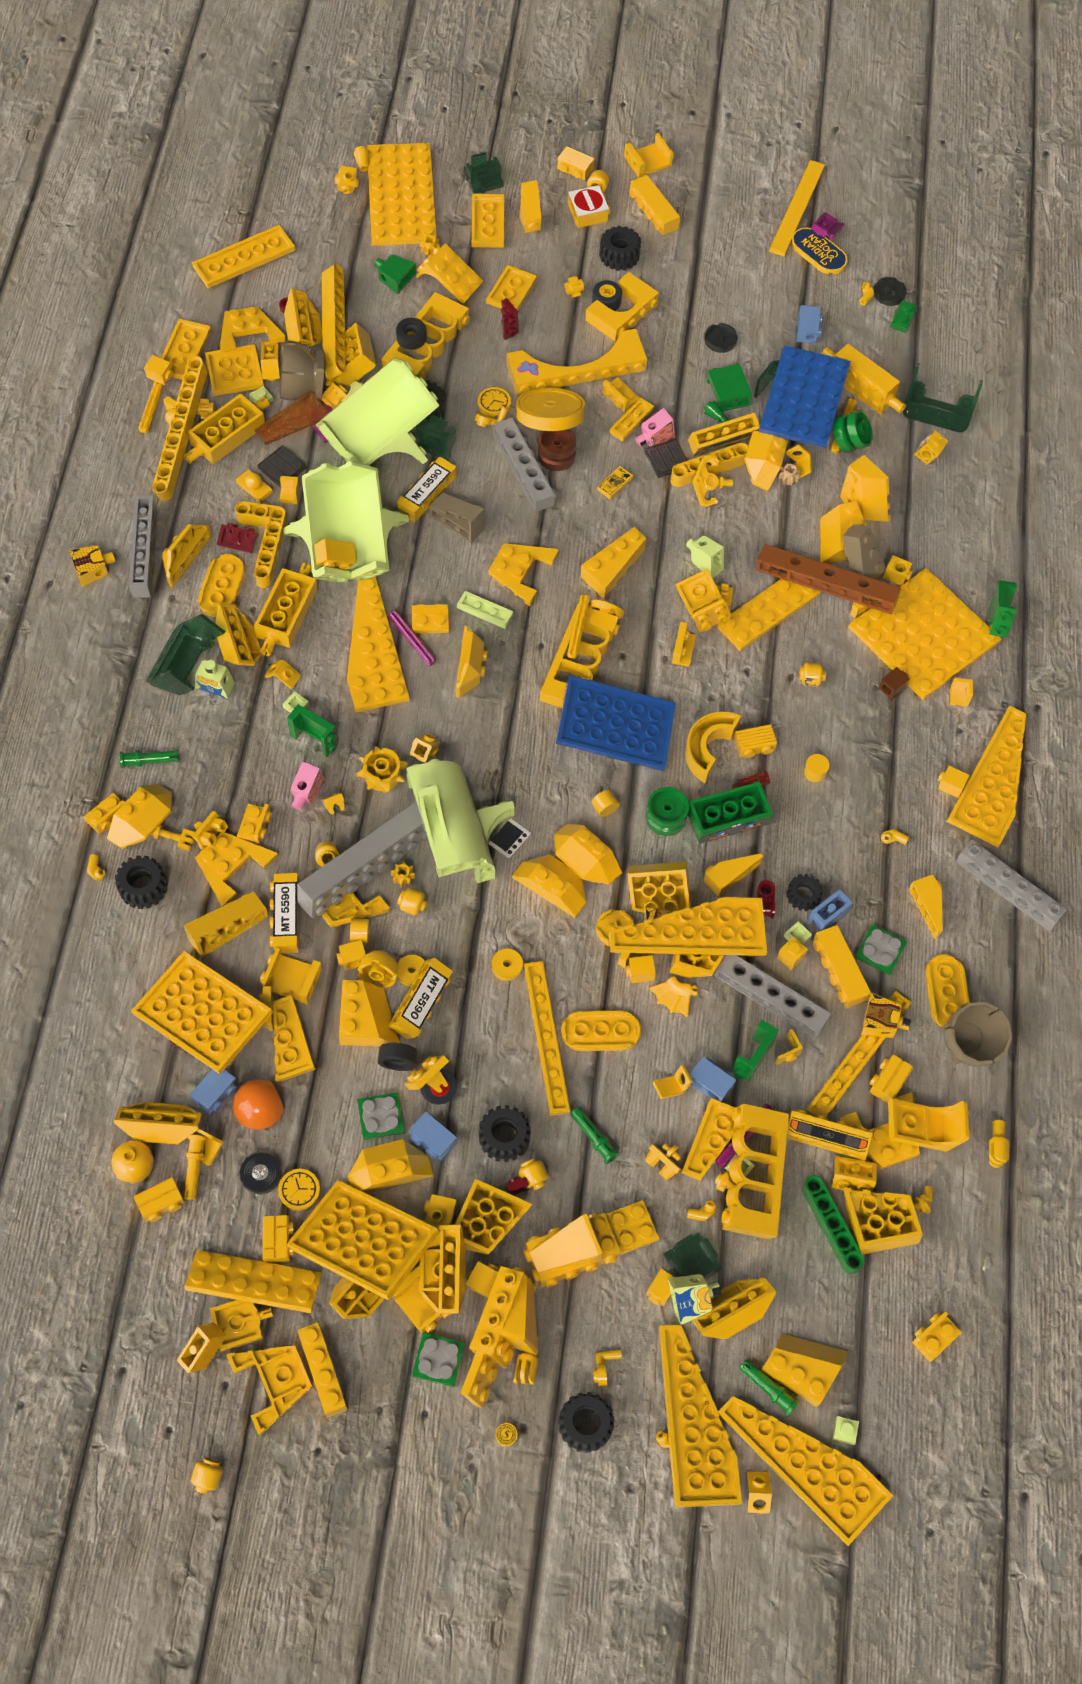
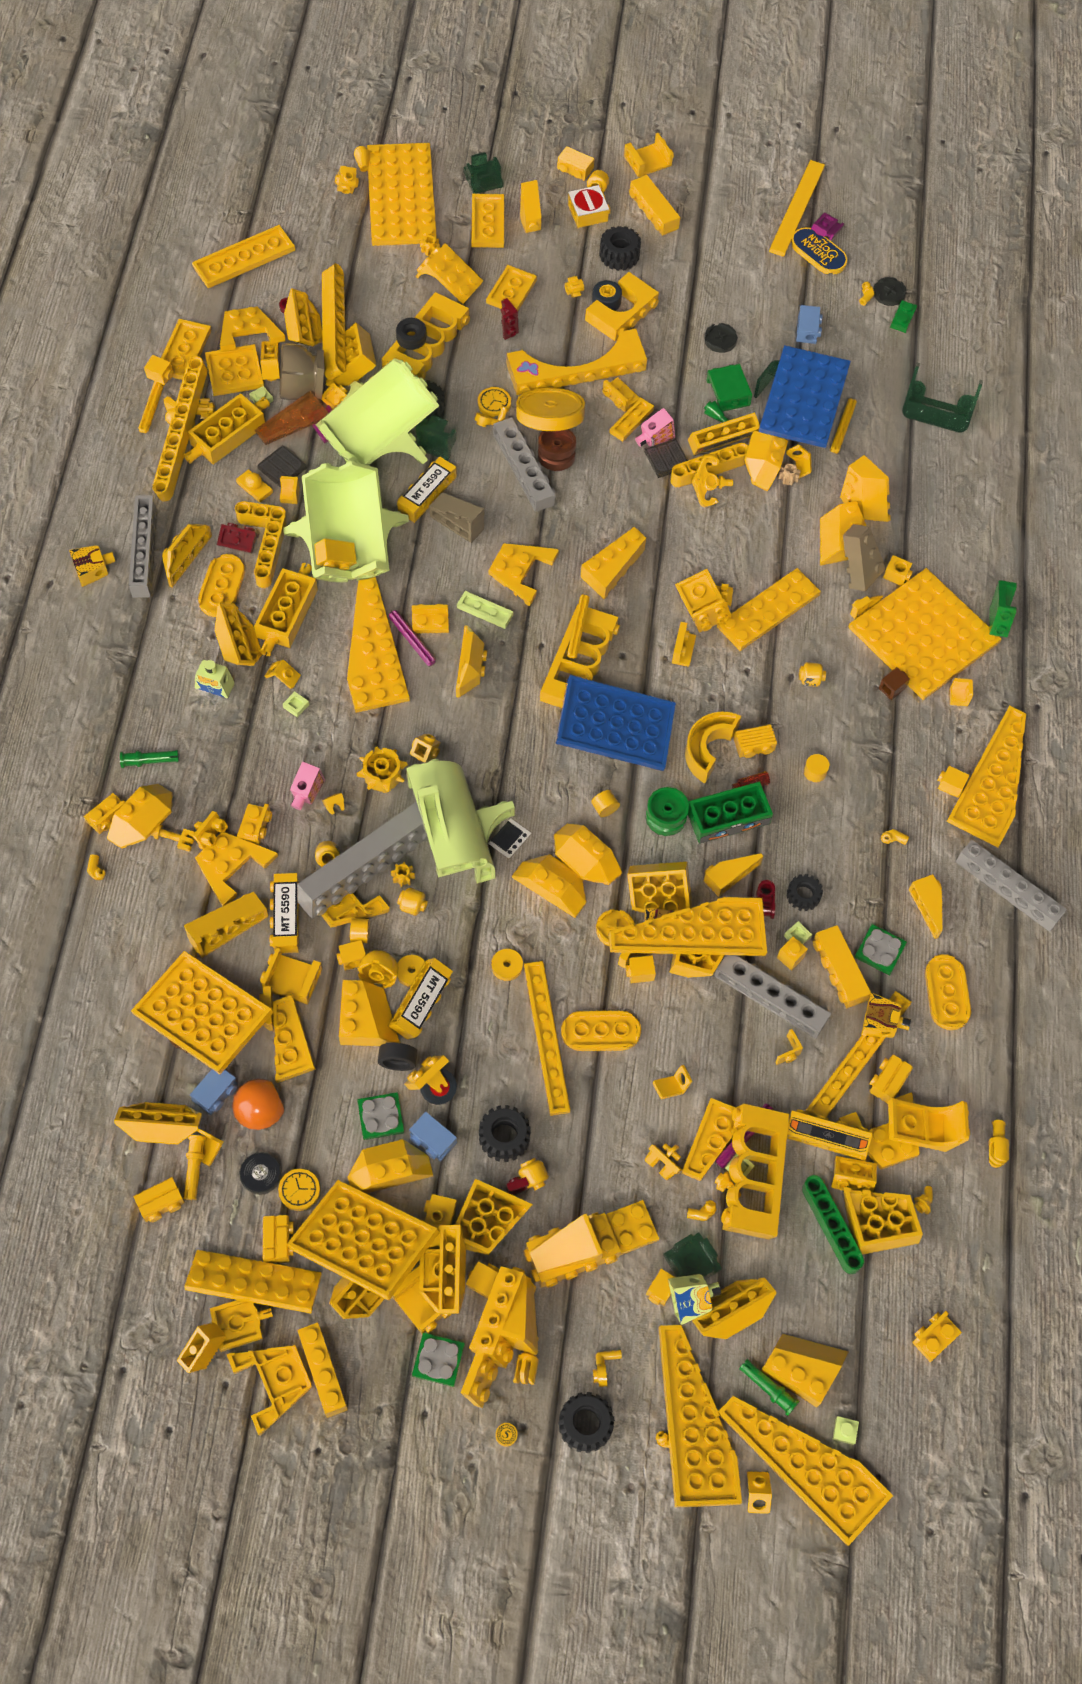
(132, 1161): yellow cylinder -> none
(138, 868): black tyre -> none
(182, 653): clear green windscreen -> none
(206, 1475): yellow head -> none
(305, 721): green panel -> none
(395, 272): green torso -> none
(600, 1142): green pin -> none
(607, 608): yellow tile -> none
(615, 482): yellow tile -> none
(675, 995): yellow arm -> none
(707, 555): yellowish green torso -> none
(712, 1080): medium blue brick -> none
(765, 1036): green panel -> none
(828, 579): dark orange piece -> none
(830, 911): medium blue brick -> none
(852, 431): green wheel -> none
(869, 381): yellow brick -> none
(931, 447): yellow head -> none
(977, 1035): dark tan plate -> none

